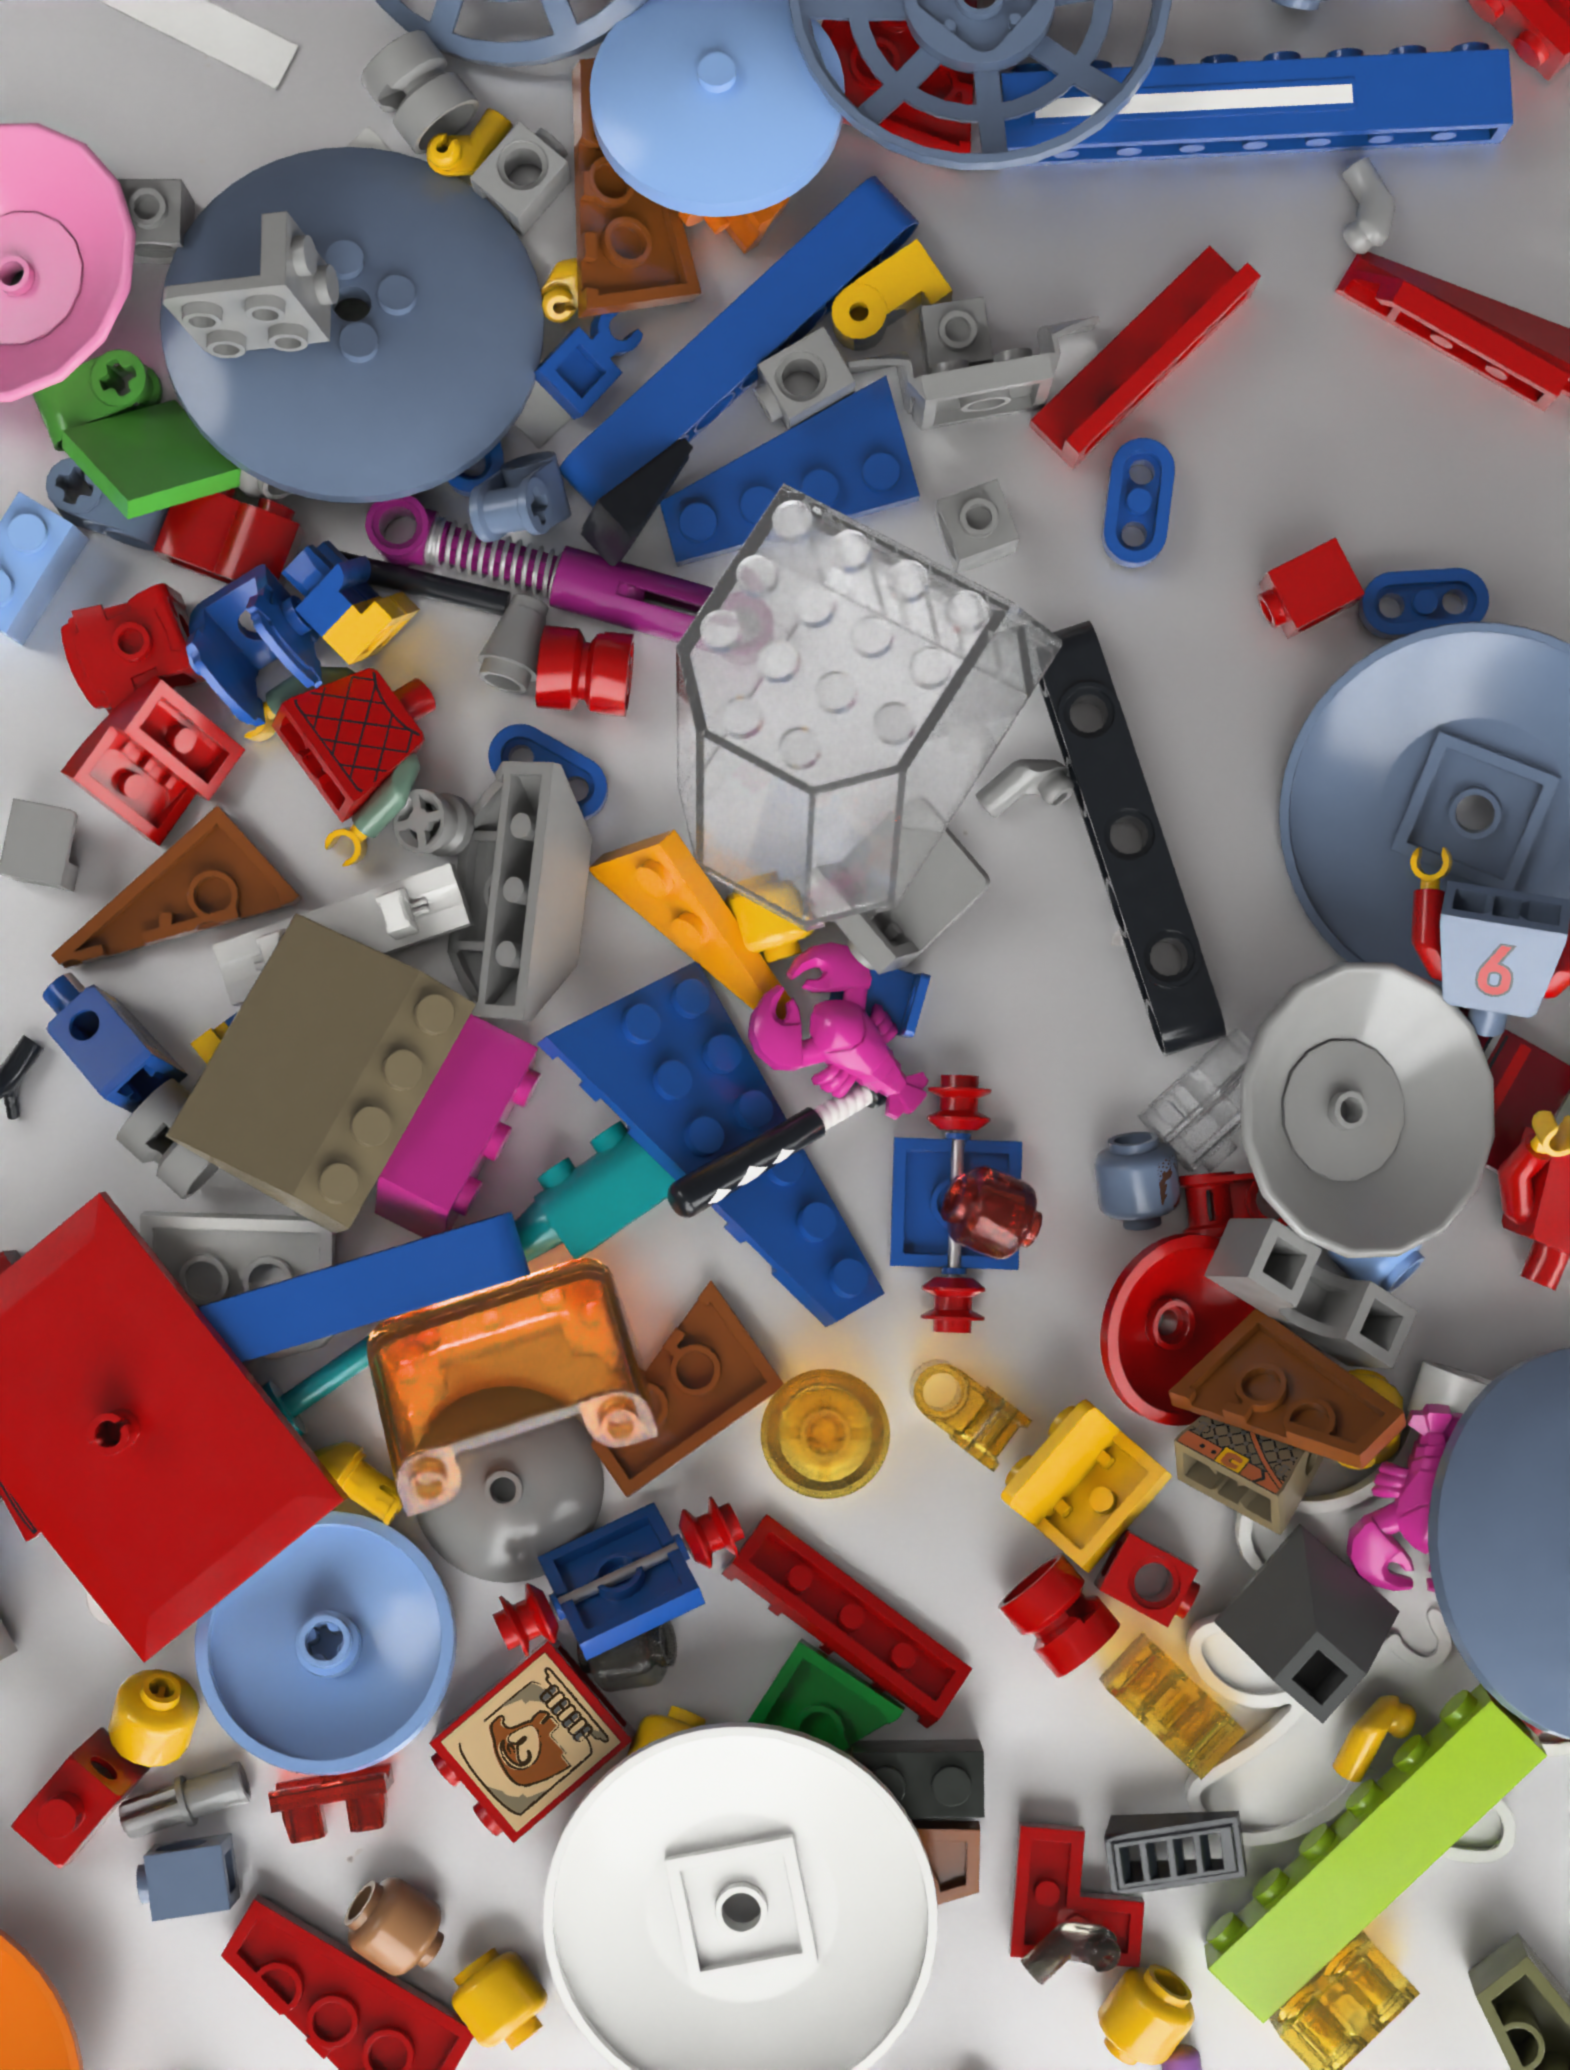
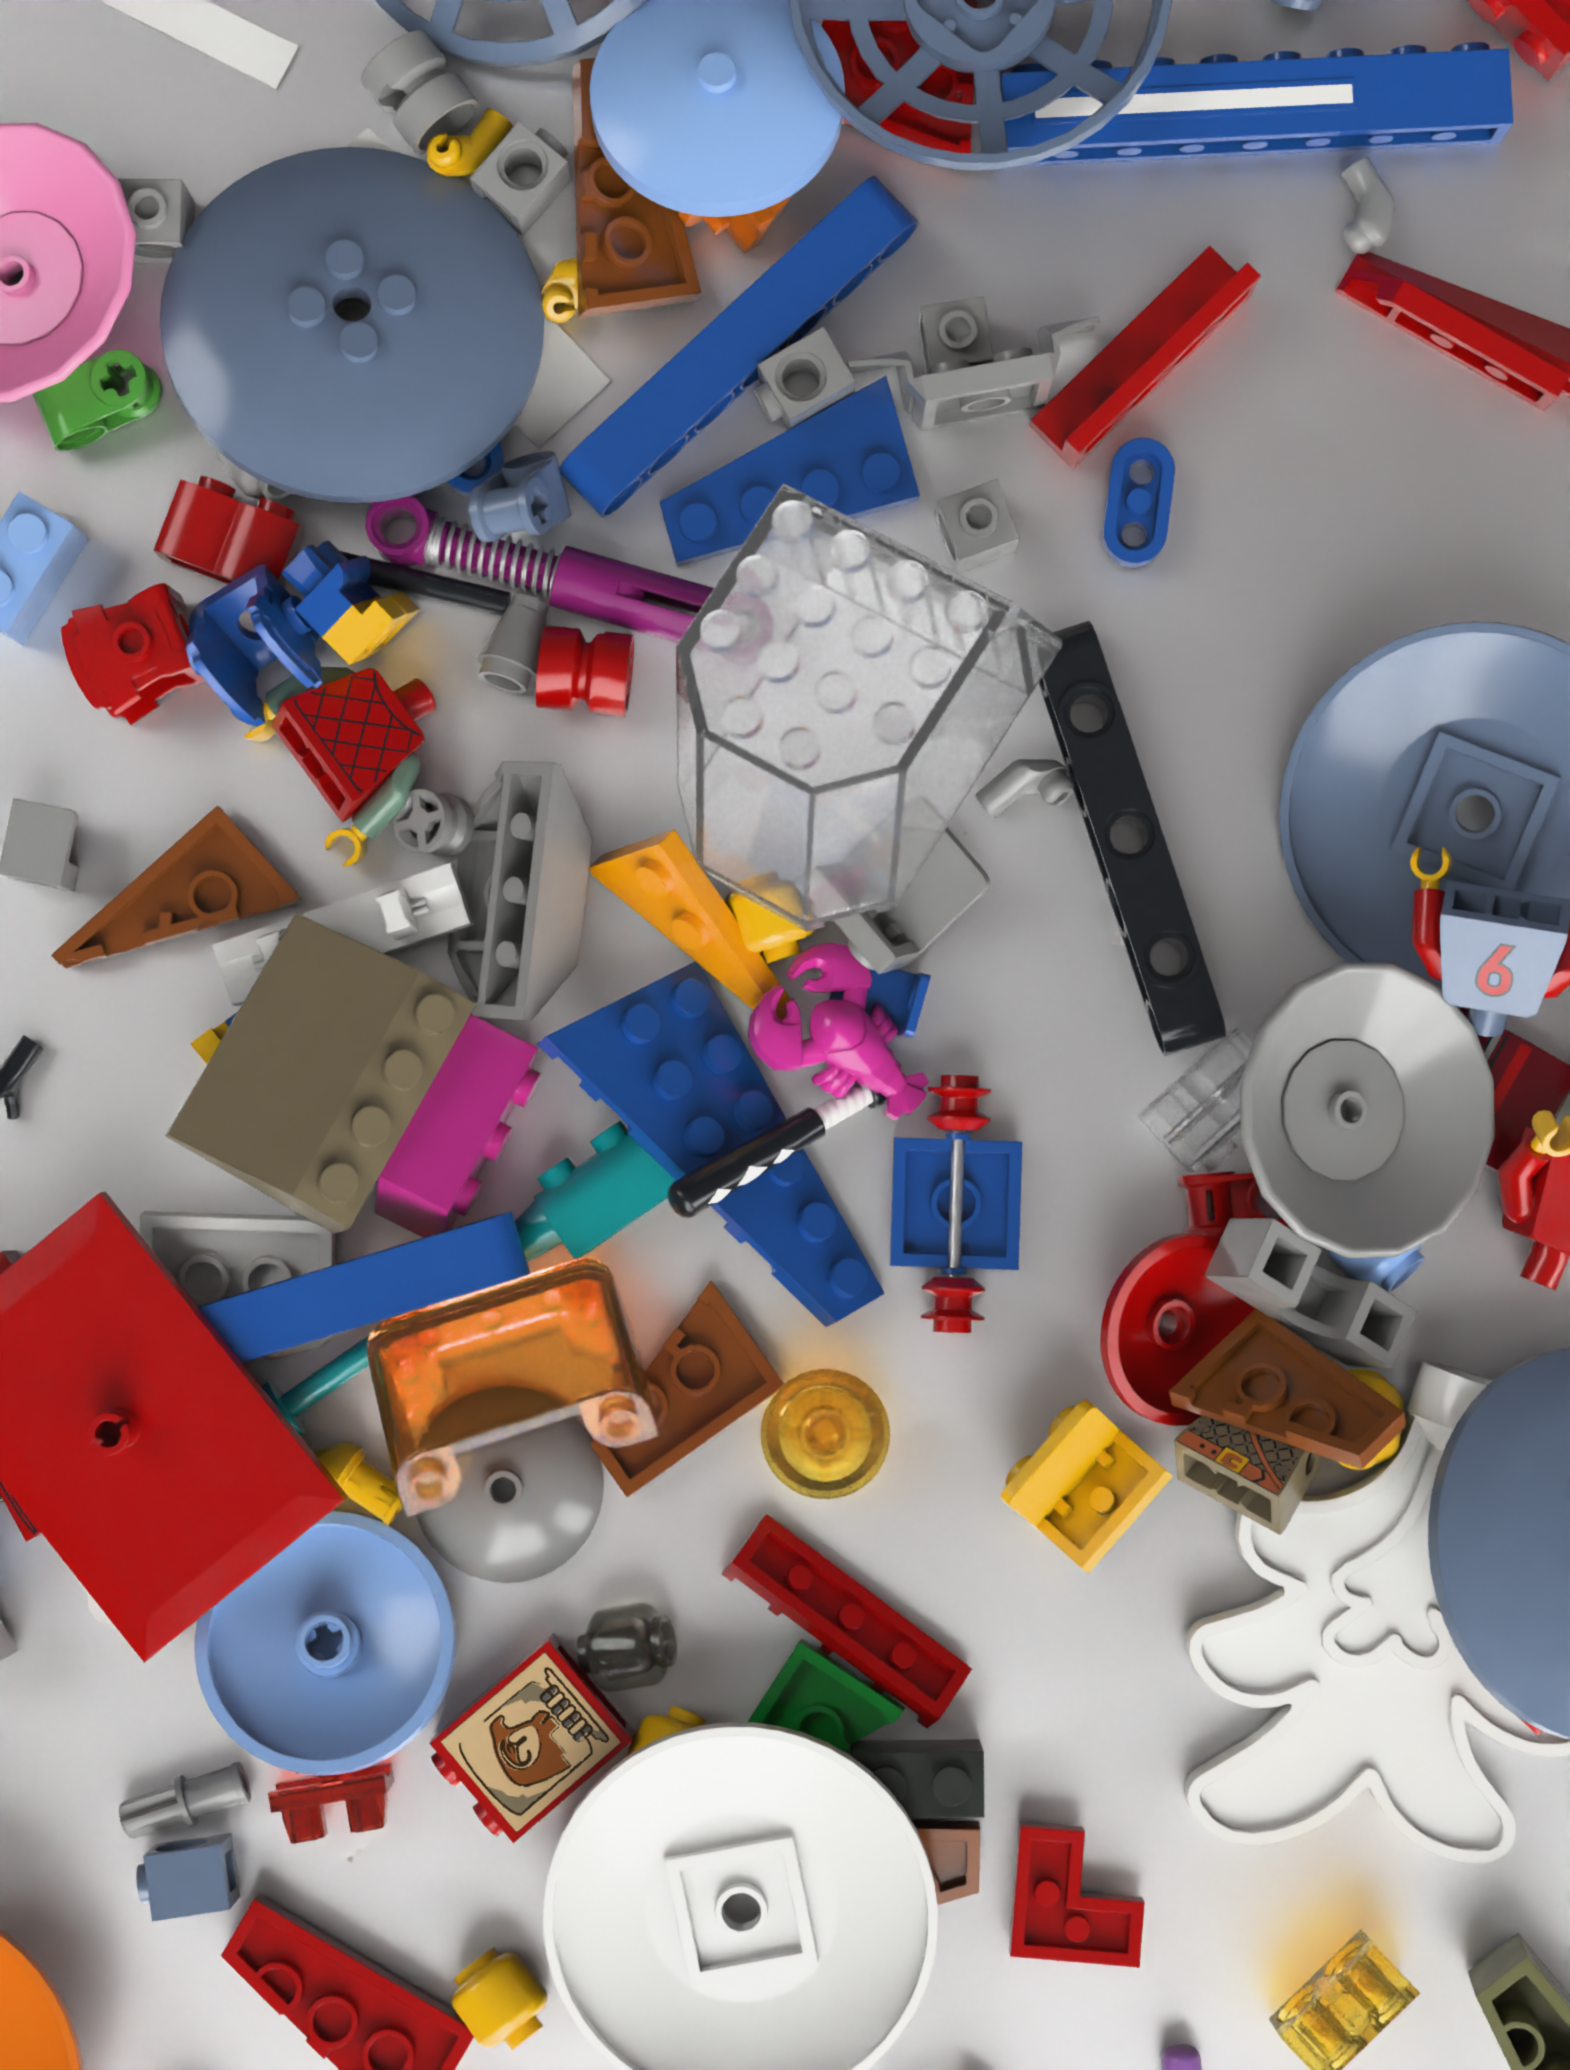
(77, 1800): red torso -> none
(97, 511): sand blue piece -> none
(108, 1043): blue torso -> none
(146, 1139): light grey wheel -> none
(149, 459): bright green tile -> none
(153, 759): red slope -> none
(153, 1717): yellow head -> none
(275, 310): light grey bracket -> none
(394, 1925): medium nougat head -> none
(551, 750): blue plate -> none
(582, 366): blue plate -> none
(620, 1579): blue plate -> none
(629, 506): black slope -> none
(886, 295): yellow leg -> none
(970, 1413): clear yellow piece -> none
(991, 1212): clear red head -> none
(1059, 1615): red wheel -> none
(1073, 1943): clear smoke arm -> none
(1122, 1565): red brick -> none
(1137, 1180): sand blue head -> none
(1146, 2015): yellow head -> none
(1156, 1874): black slope -> none
(1172, 1705): clear yellow brick -> none
(1309, 589): red brick -> none
(1309, 1623): dark grey slope -> none
(1368, 1734): yellow arm -> none
(1371, 1538): dark pink animal -> none
(1371, 1851): lime brick -> none
(1421, 599): blue plate -> none

